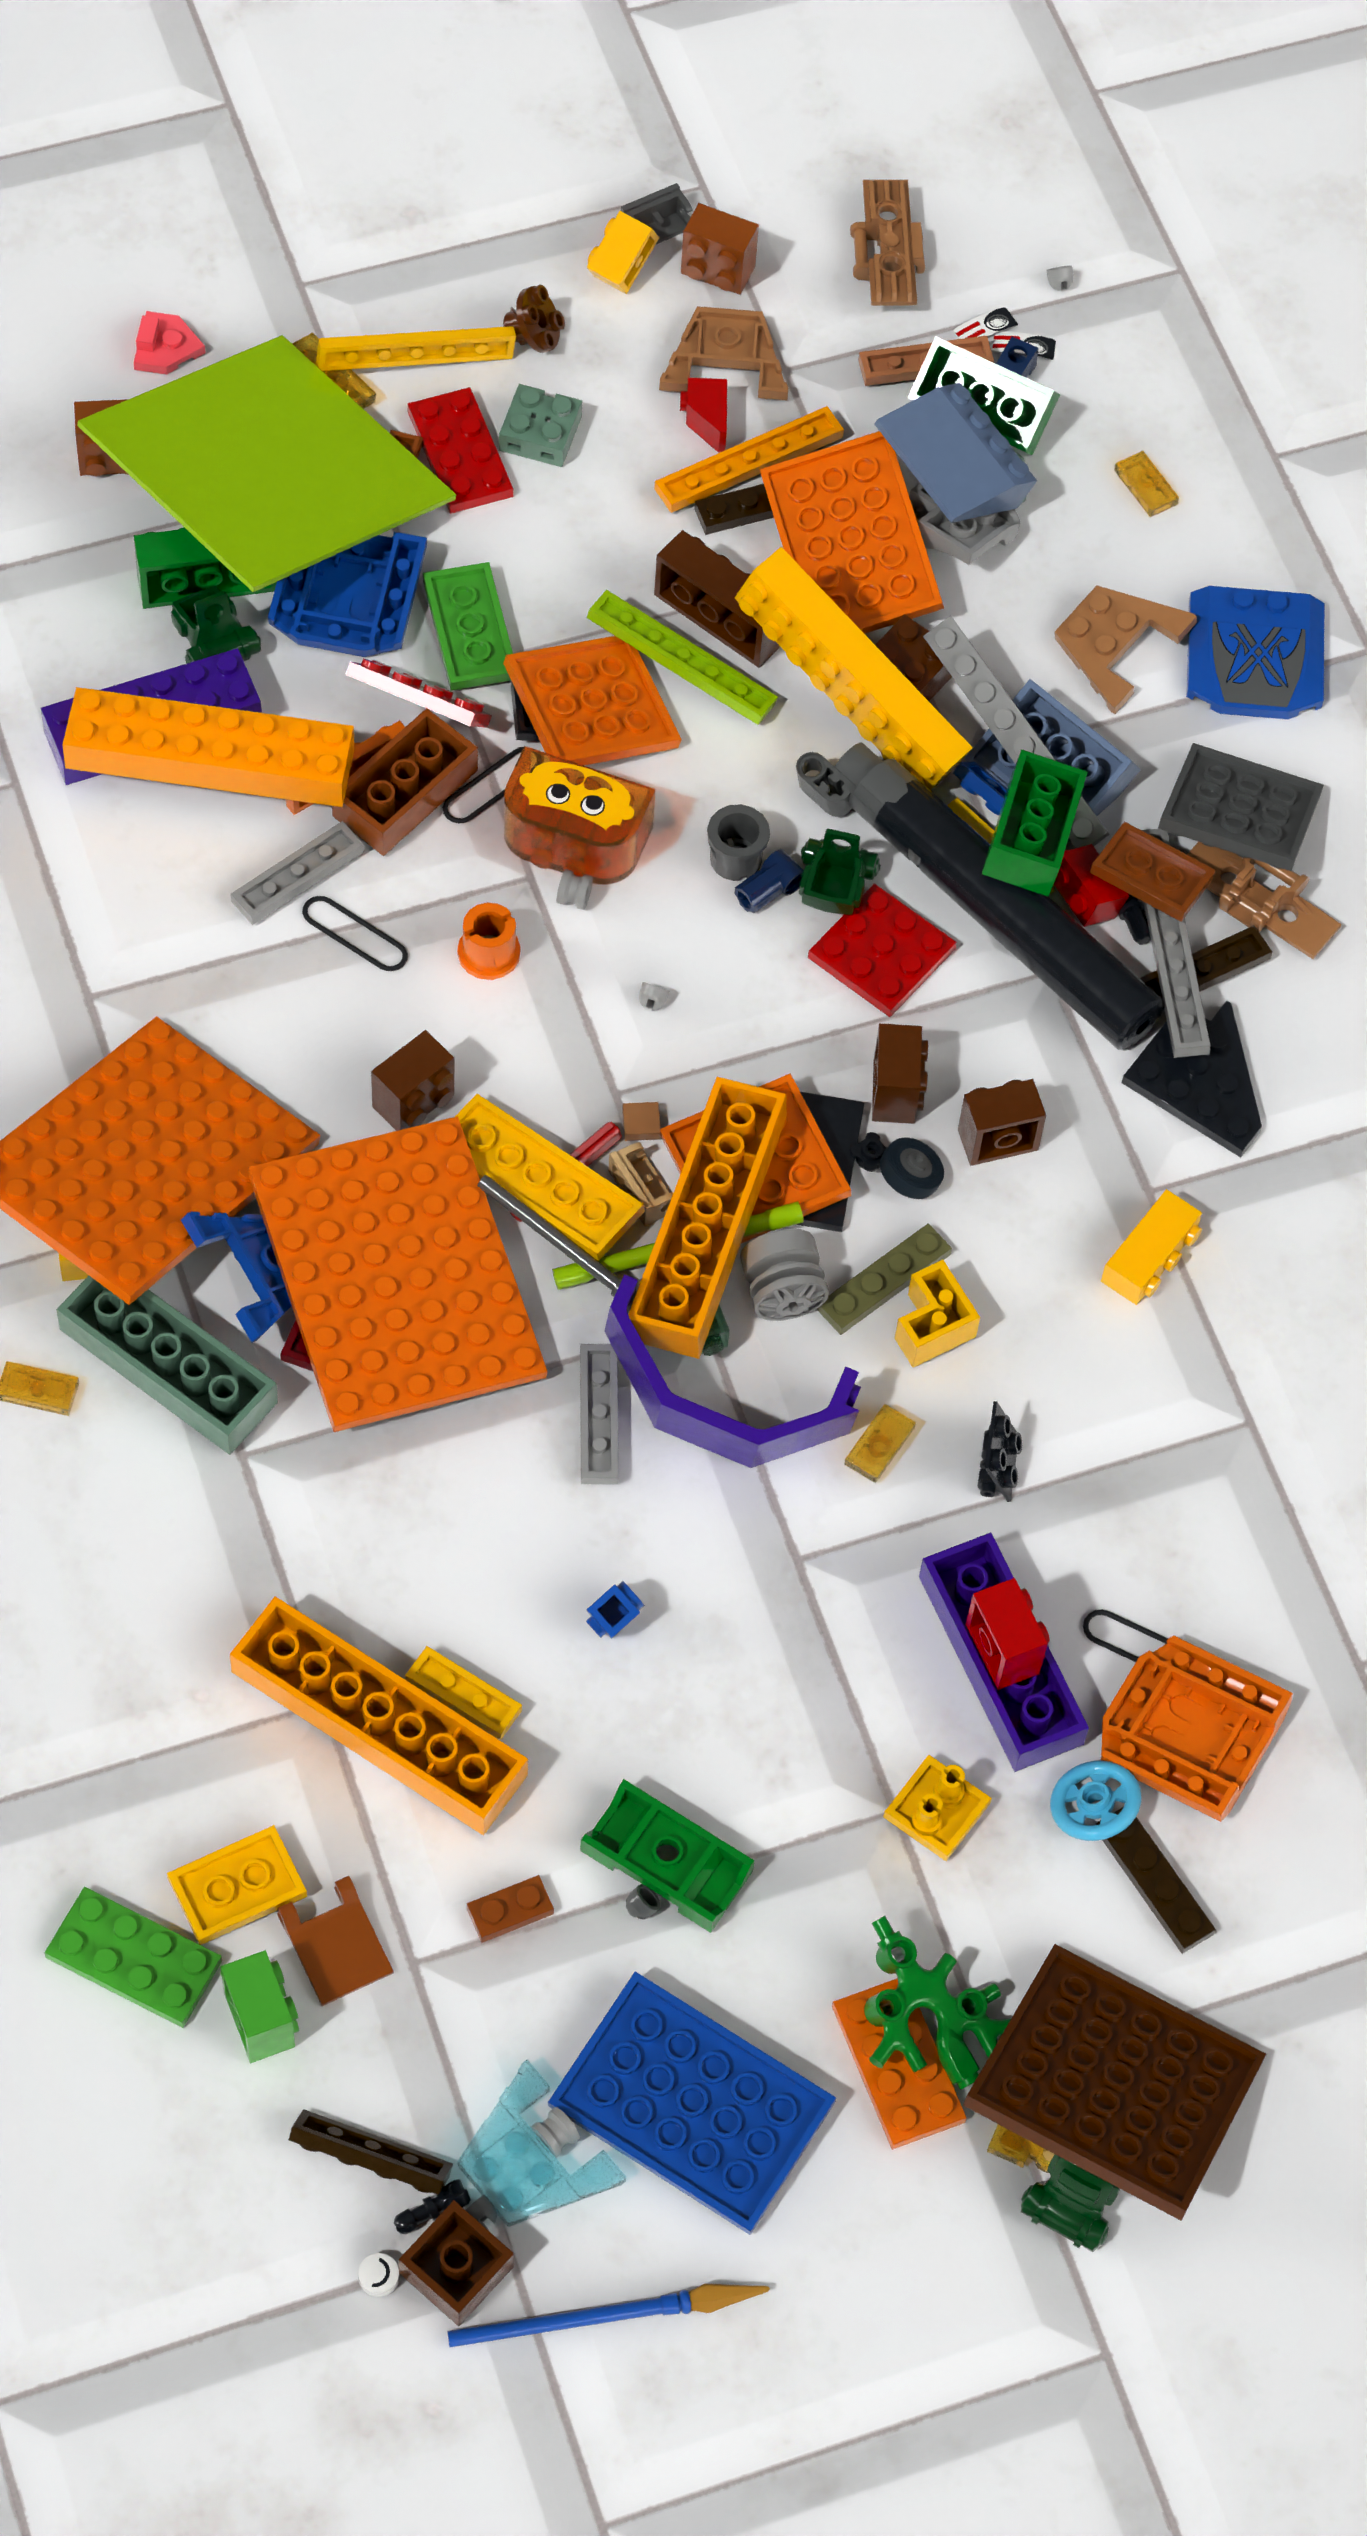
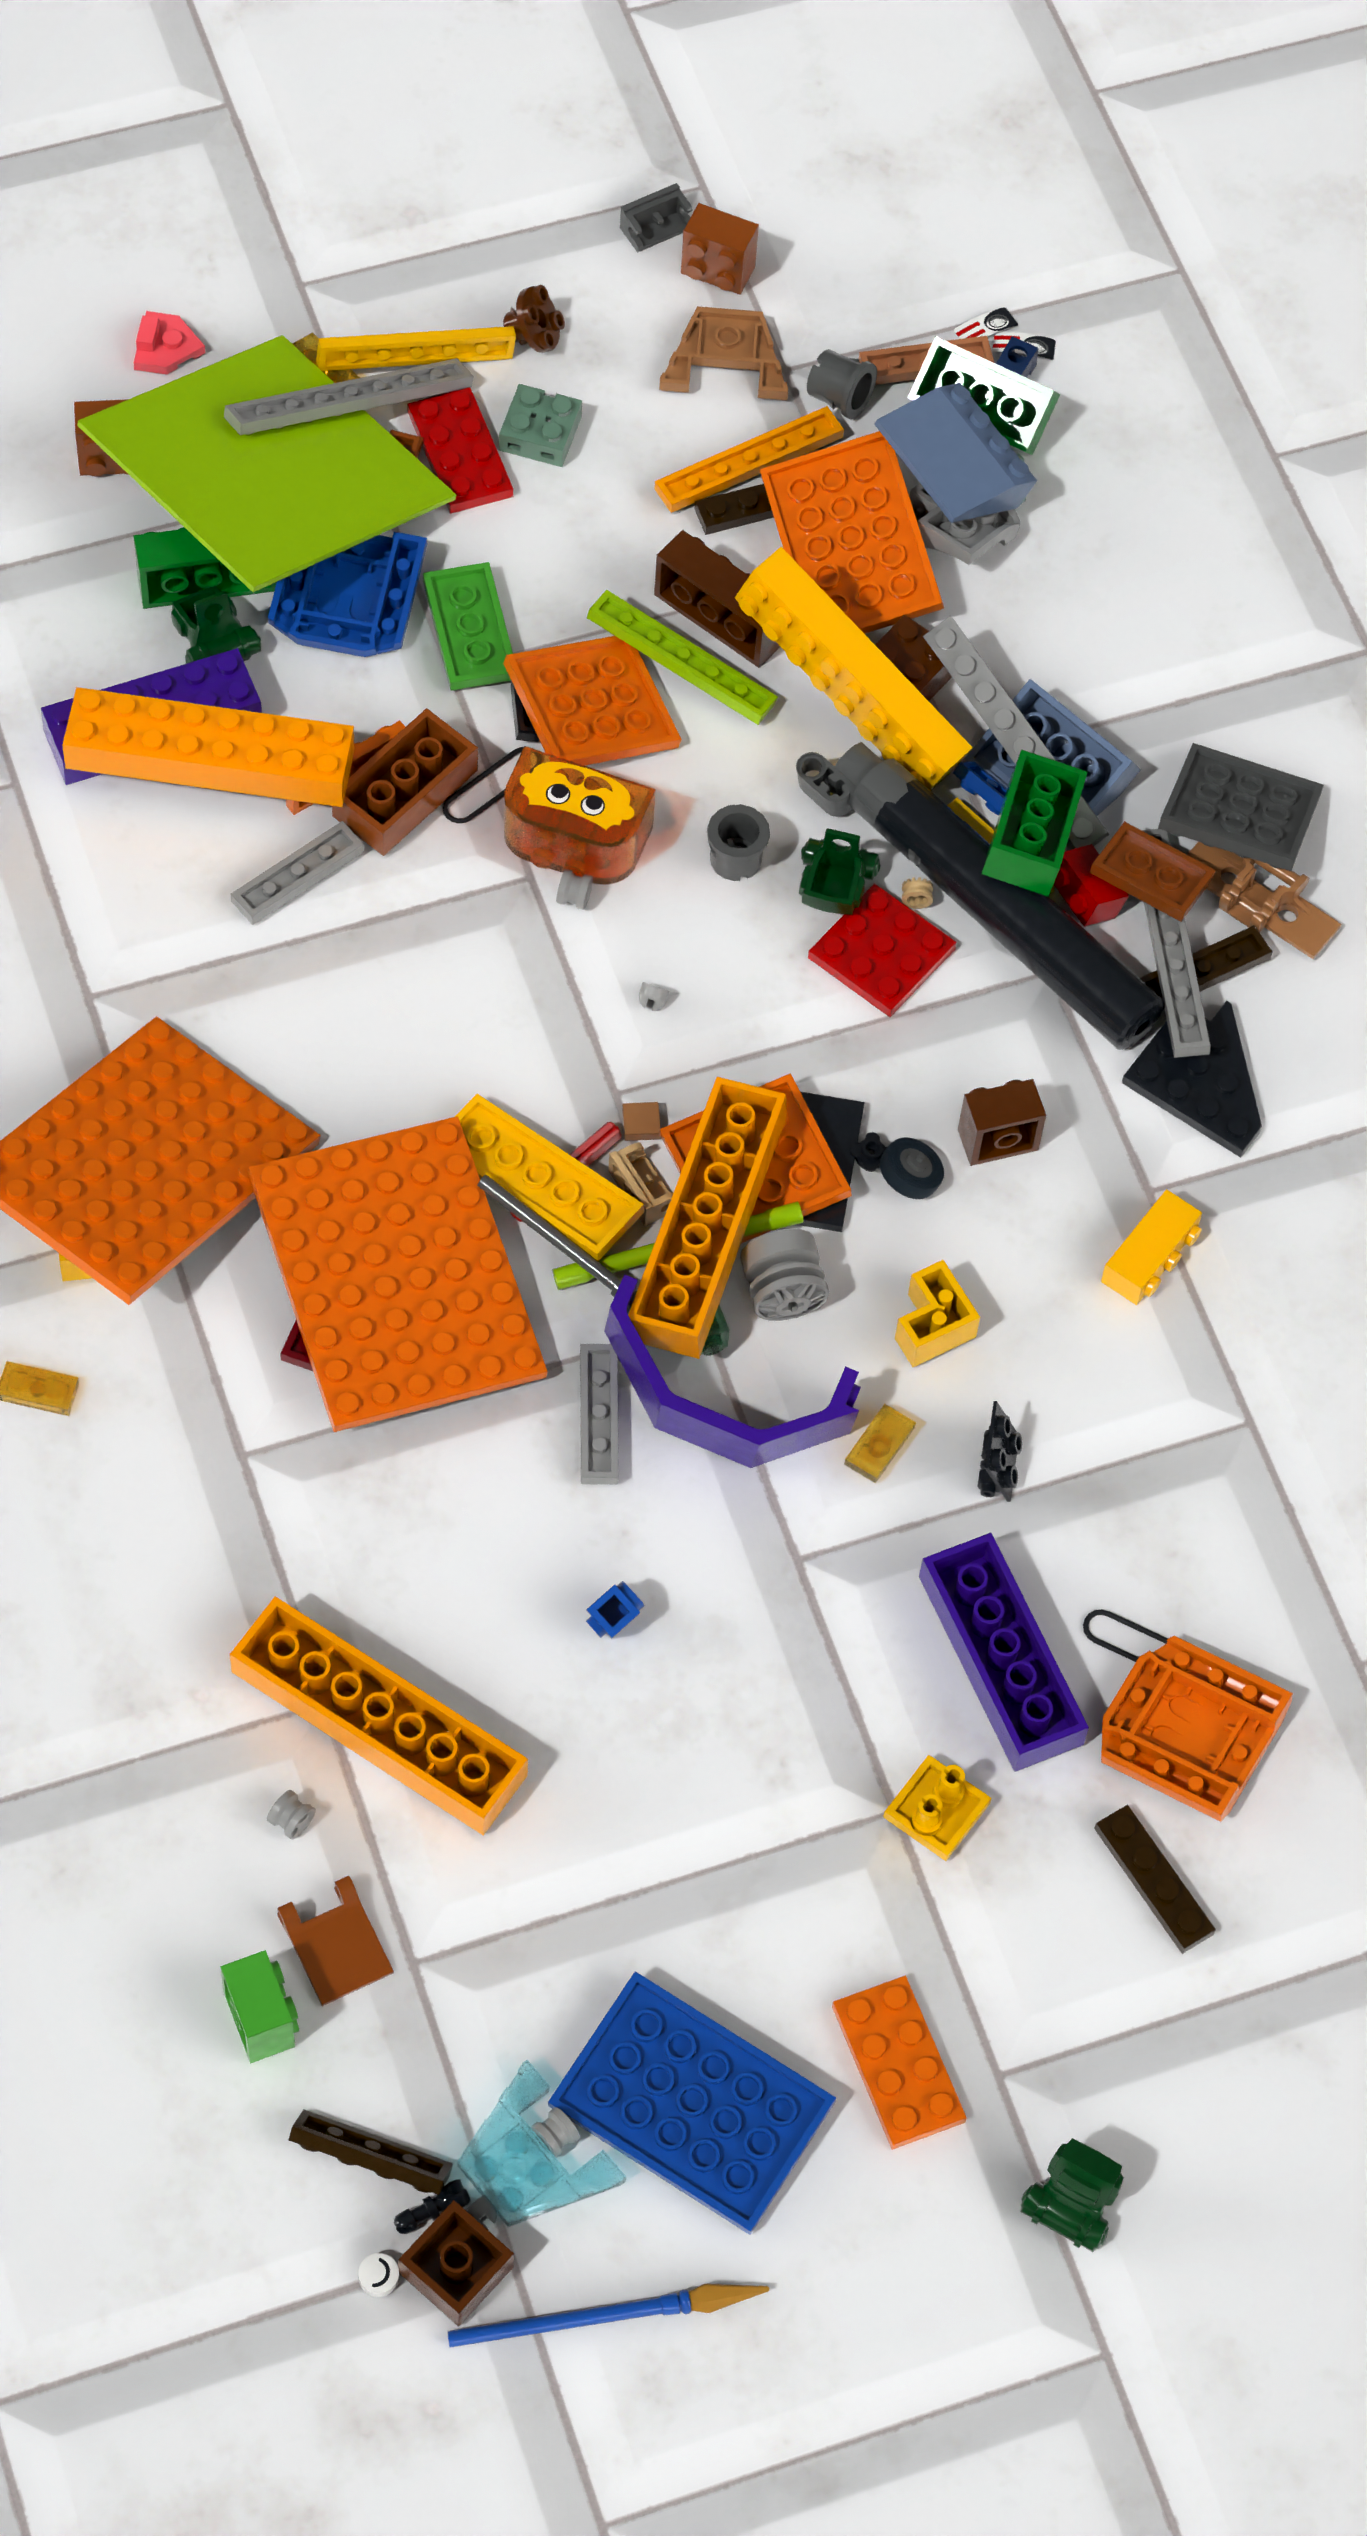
(133, 1957): bright green plate -> none
(171, 1361): sand green brick -> none
(236, 1885): yellow plate -> none
(256, 1256): blue wing -> none
(291, 1814): none -> light grey wheel
(347, 396): none -> light grey plate
(347, 944): black piece -> none
(410, 689): plate -> none
(413, 1082): reddish brown brick -> none
(464, 1692): yellow plate -> none
(485, 956): orange piece -> none
(510, 1908): dark orange plate -> none
(622, 251): yellow brick -> none
(642, 1902): dark grey hinge -> none
(701, 1877): green piece -> none
(706, 410): red slope -> none
(777, 876): dark blue piece -> none
(842, 382): none -> dark grey piece
(883, 1279): olive plate -> none
(899, 1073): reddish brown brick -> none
(900, 243): medium nougat piece -> none
(917, 893): none -> tan bush
(928, 1989): green plant -> none
(1007, 1633): red brick -> none
(1016, 2149): clear yellow plate -> none
(1060, 274): light grey hinge -> none
(1106, 628): medium nougat wing -> none
(1110, 1824): medium azure plate -> none
(1115, 2081): reddish brown plate -> none
(1135, 919): black axle -> none
(1146, 483): clear yellow plate -> none
(1256, 651): wedge -> none

